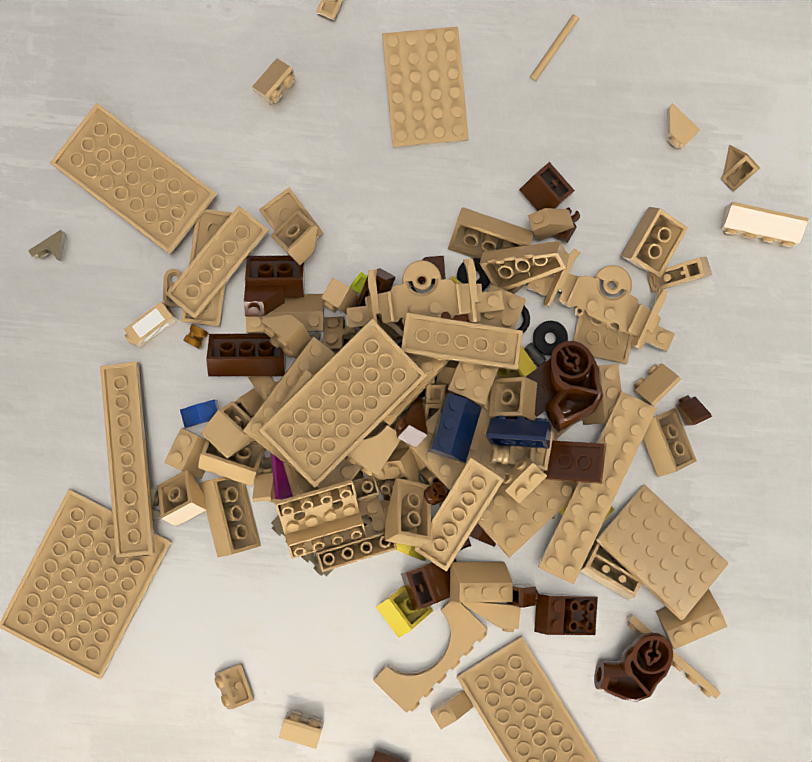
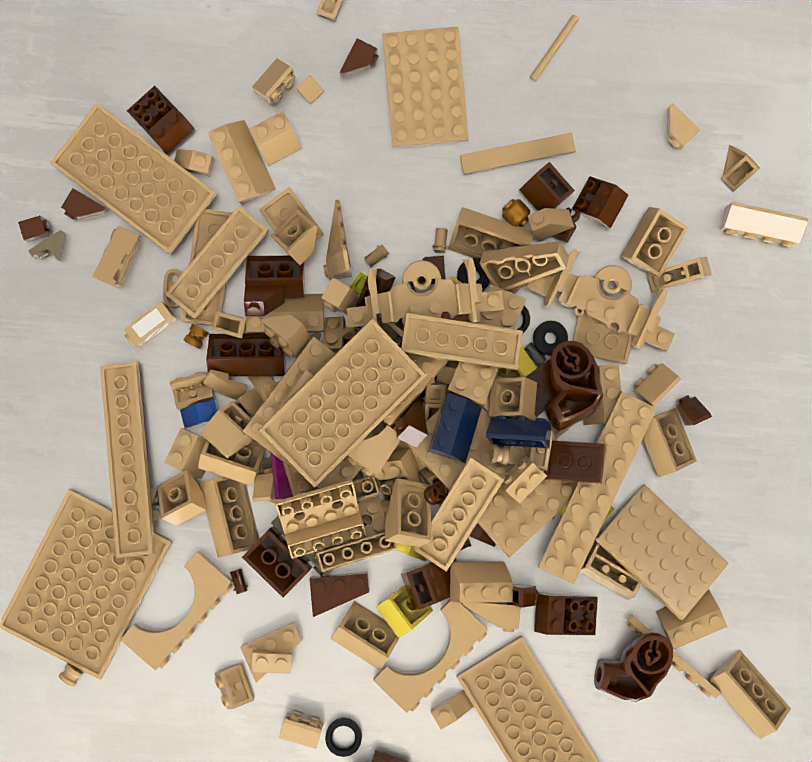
(34, 228): none -> reddish brown brick
(70, 675): none -> tan wheel
(81, 206): none -> reddish brown slope
(117, 257): none -> tan wedge
(157, 645): none -> tan arch
(160, 119): none -> reddish brown slope
(191, 390): none -> tan bracket
(195, 161): none -> tan slope
(220, 383): none -> tan slope
(229, 324): none -> tan slope
(238, 581): none -> reddish brown pin
(241, 161): none -> tan slope
(271, 662): none -> tan plate
(274, 563): none -> reddish brown slope
(275, 138): none -> tan slope
(279, 640): none -> tan wedge
(310, 89): none -> tan slope
(336, 590): none -> reddish brown wedge
(337, 256): none -> tan slope
(339, 751): none -> black tyre
(359, 58): none -> reddish brown slope
(366, 635): none -> tan slope
(376, 255): none -> tan pin
(440, 240): none -> tan pin
(516, 212): none -> pearl gold head
(517, 153): none -> tan tile
(600, 201): none -> reddish brown slope
(750, 695): none -> tan slope

